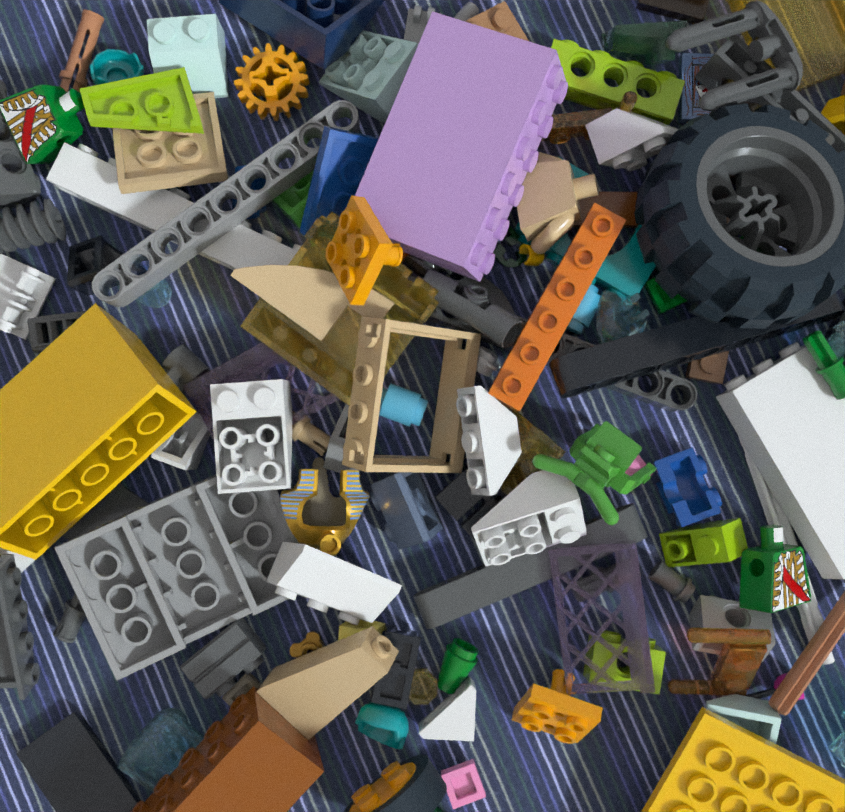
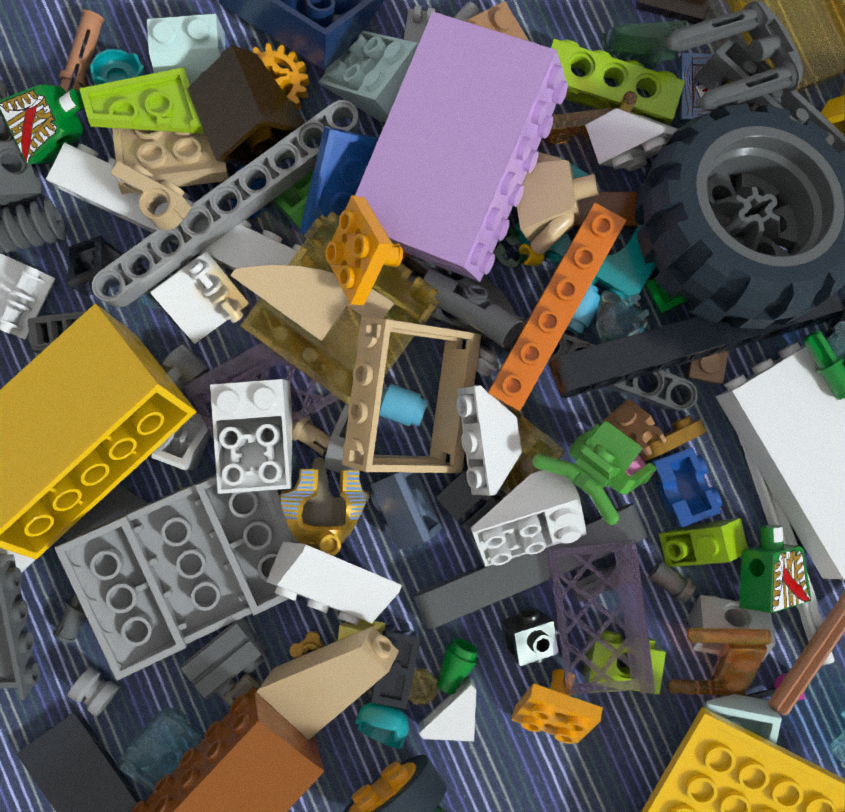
(93, 691): none -> light grey wheel
(153, 194): none -> tan plate
(200, 297): none -> white hinge
(242, 107): none -> dark brown slope
(463, 783): bright pink plate -> none
(530, 636): none -> pearl dark grey brick
(636, 424): none -> medium nougat plate
(683, 431): none -> pearl gold plate

